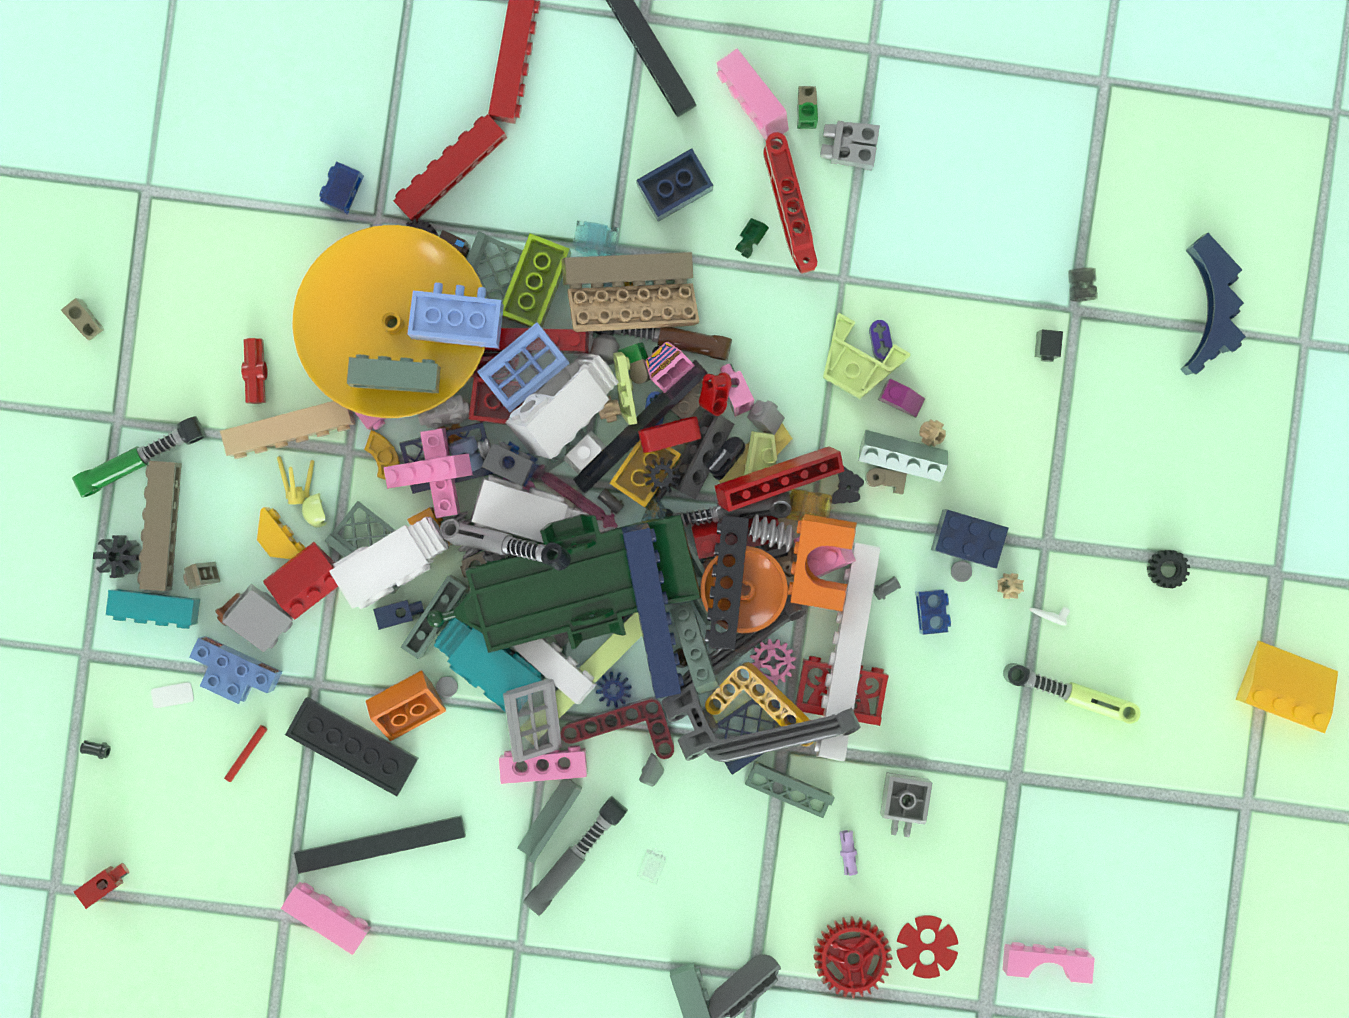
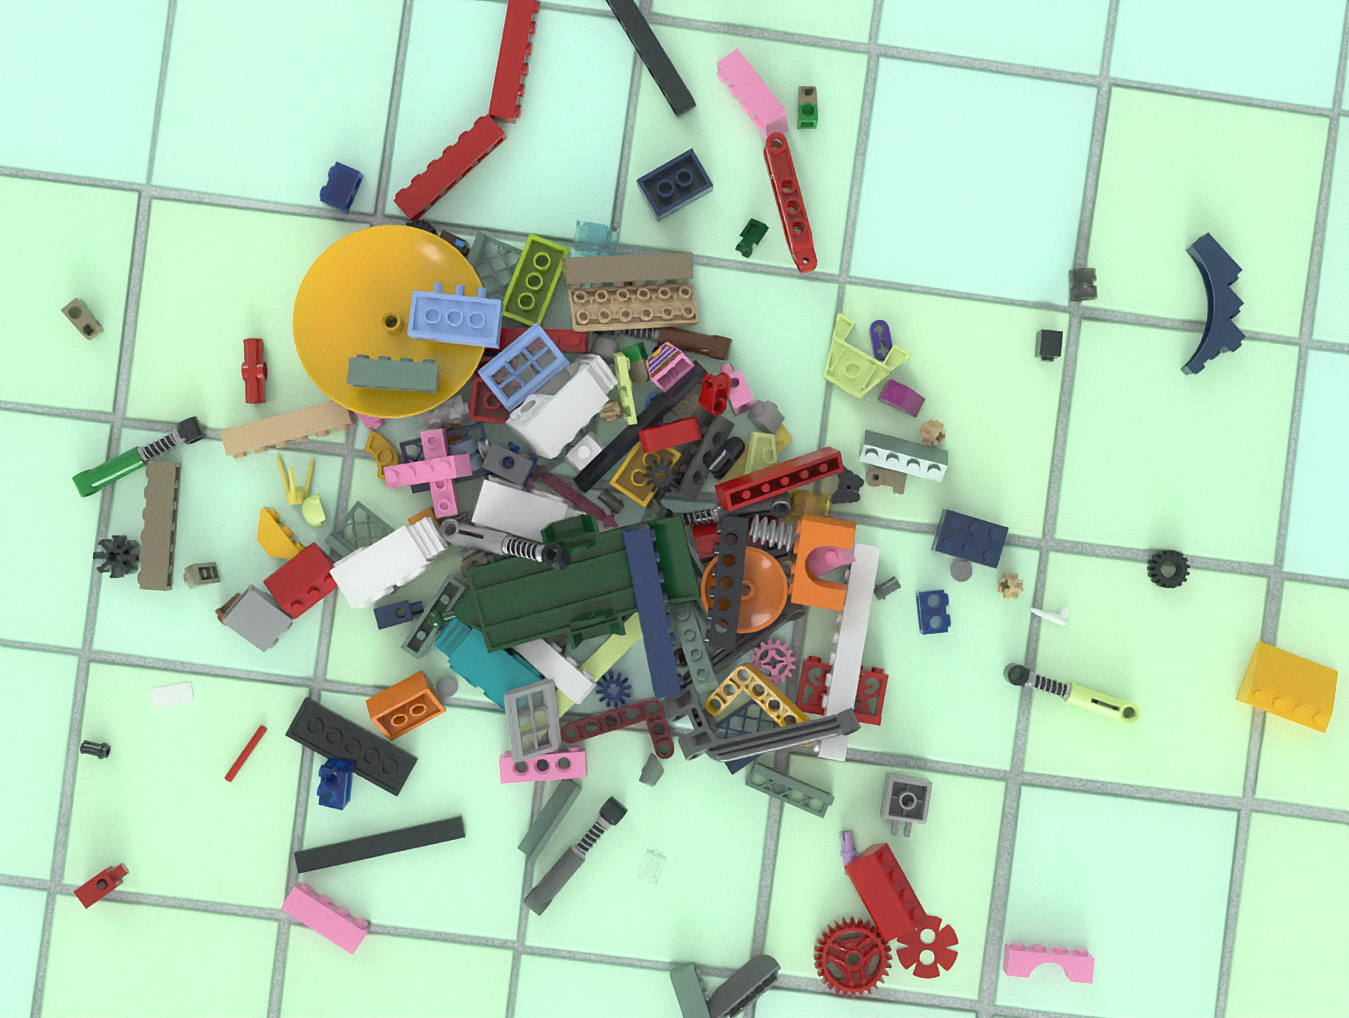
(152, 607): teal brick -> none
(231, 671): medium blue piece -> none
(338, 784): none -> clear blue brick
(852, 144): light grey hips -> none
(885, 891): none -> red slope

